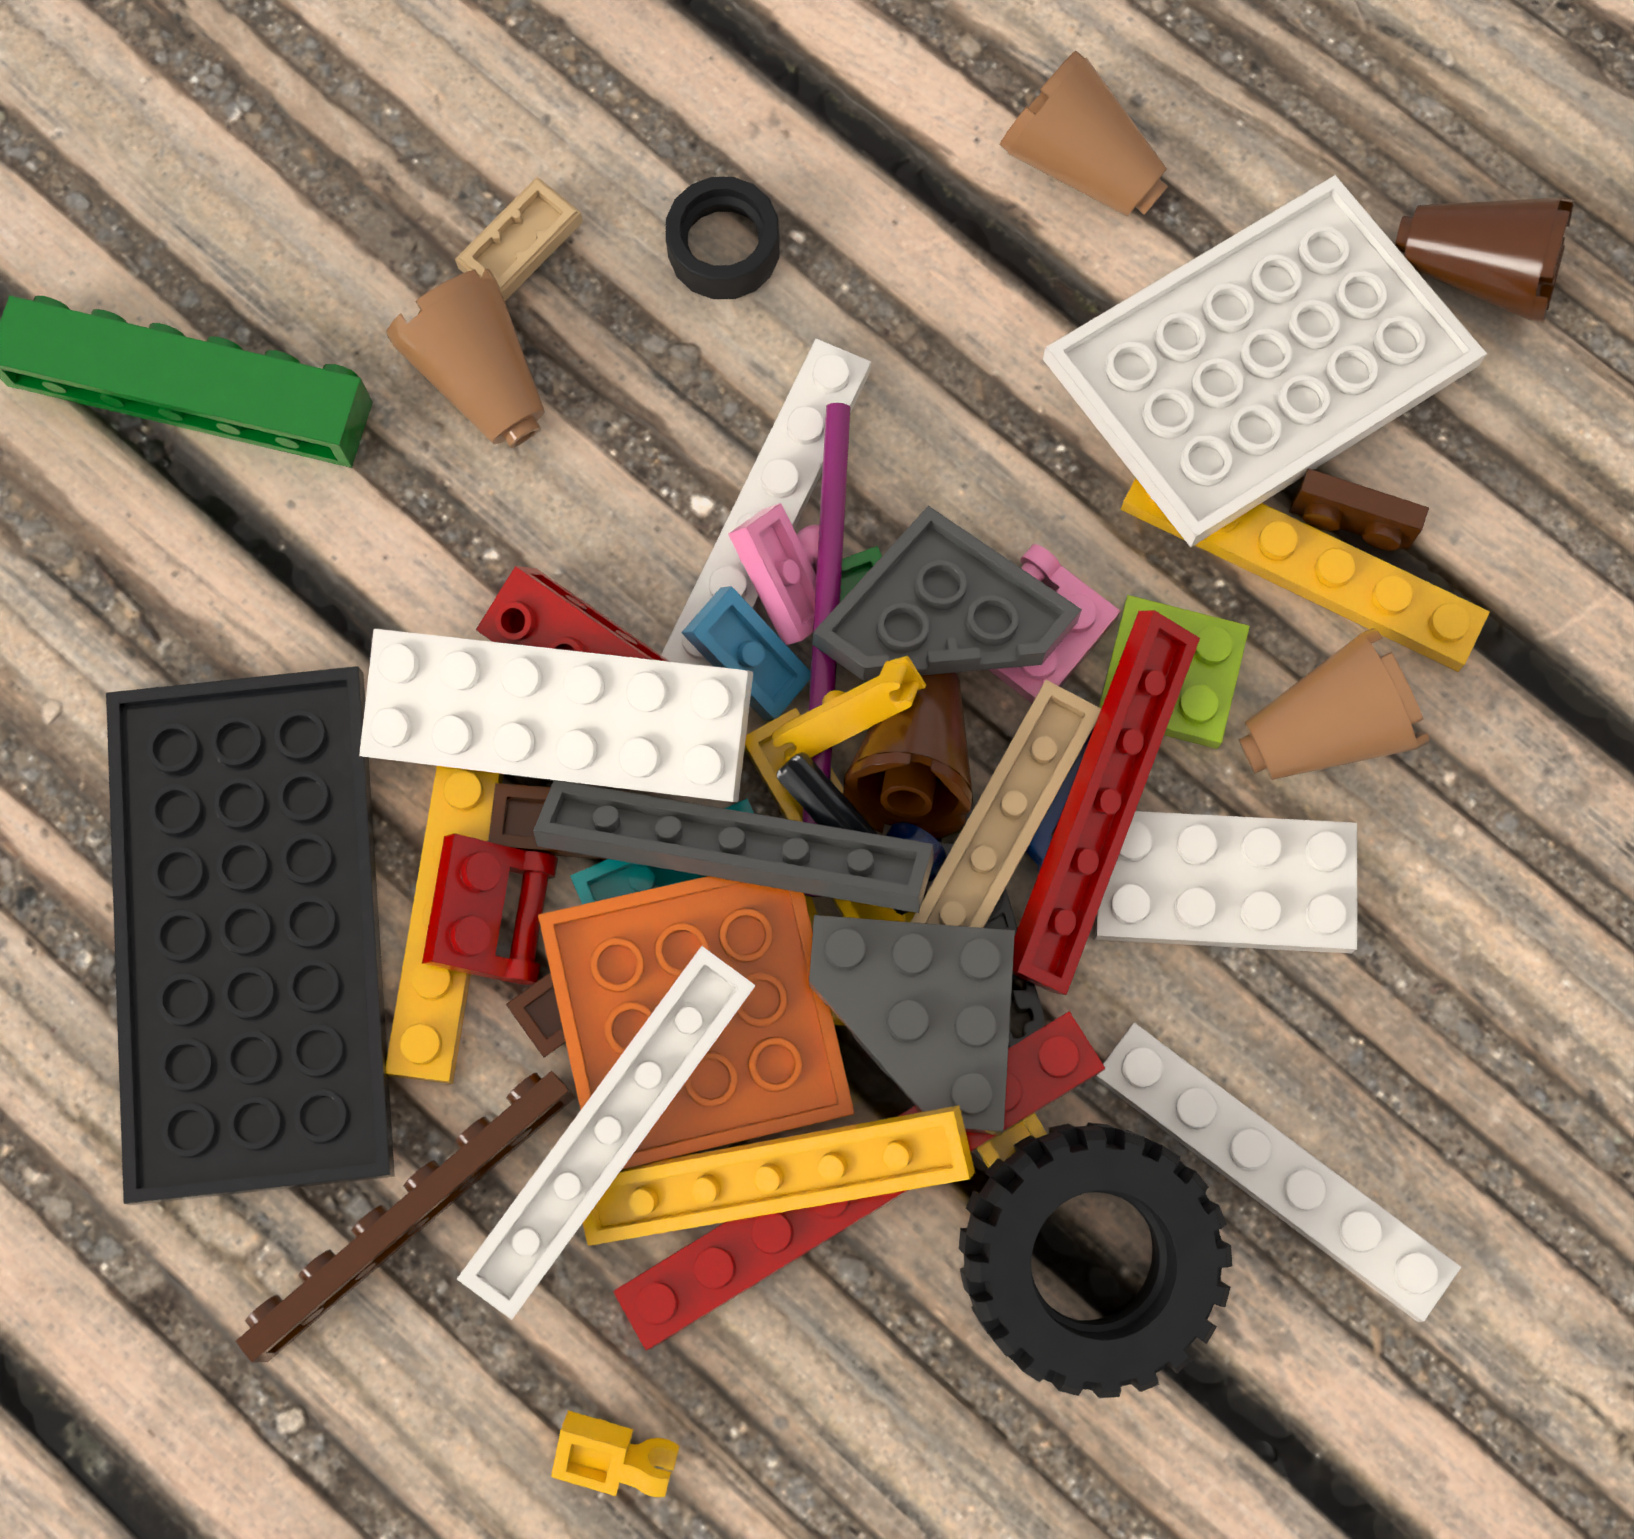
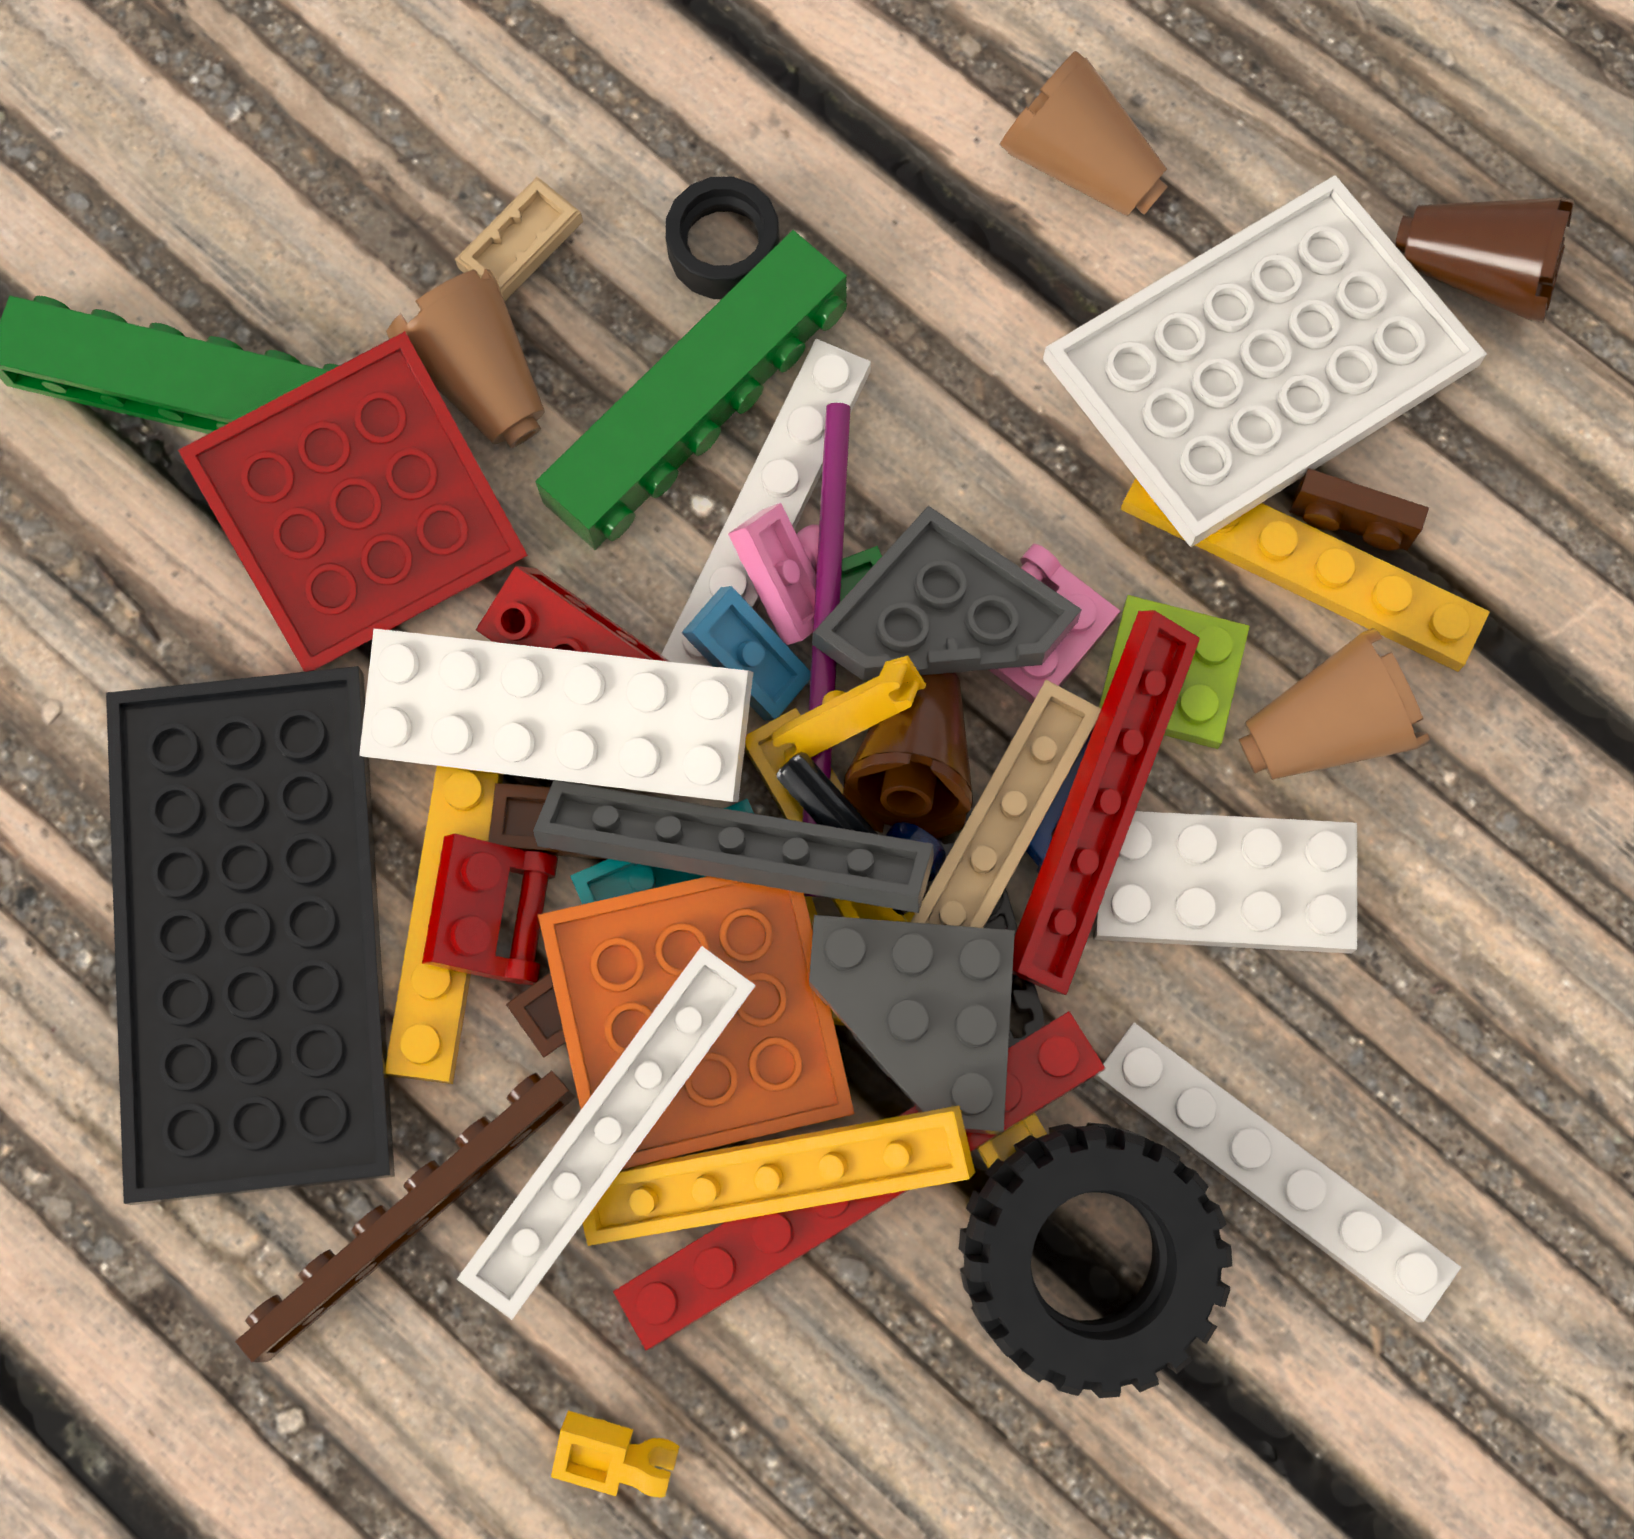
(353, 502): none -> red plate
(694, 391): none -> green brick

